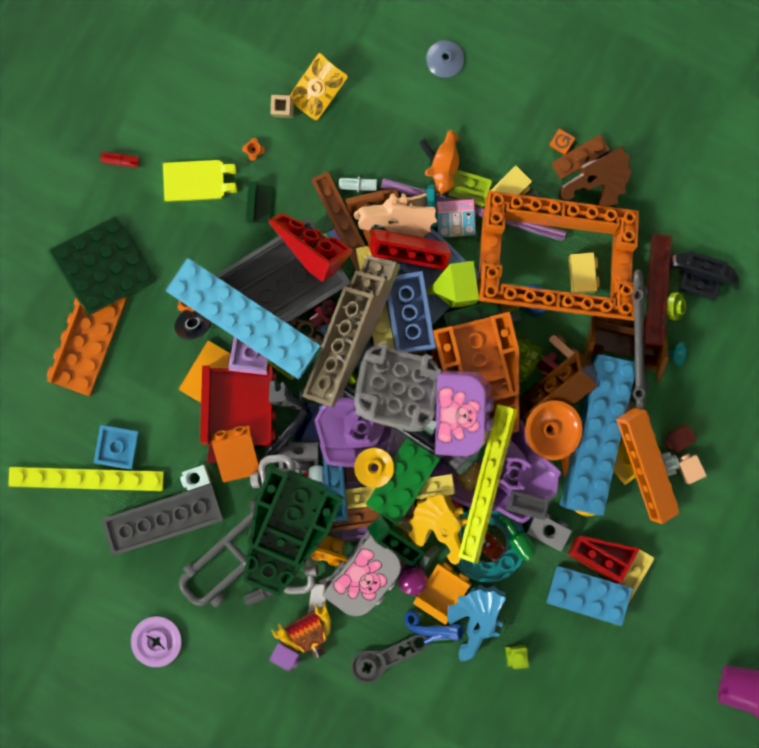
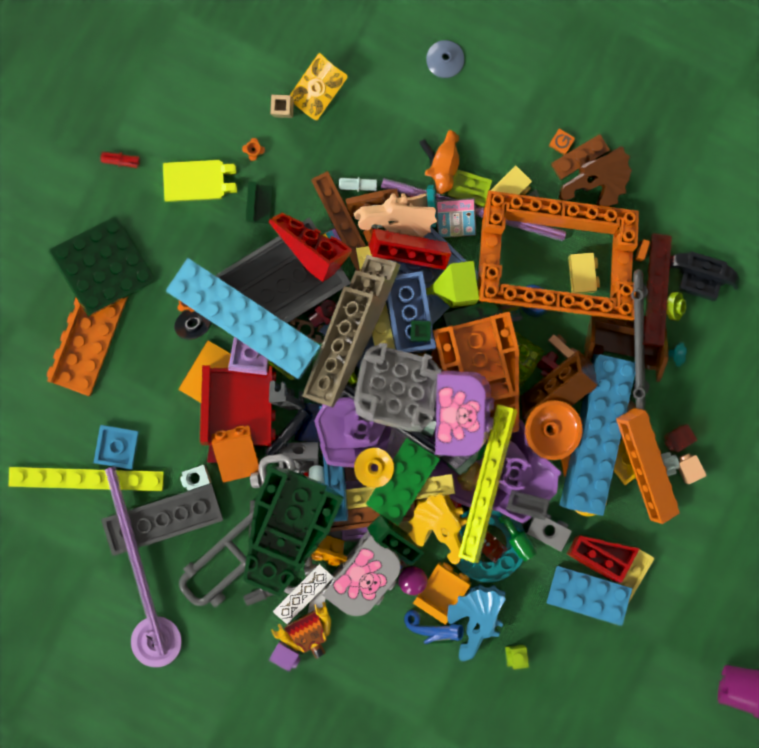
(154, 623): none -> lavender axle
(303, 594): none -> white sticker
(383, 659): dark grey beam -> none
(420, 331): none -> dark green plate
(428, 557): sand green tile -> none
(642, 250): none -> orange tile

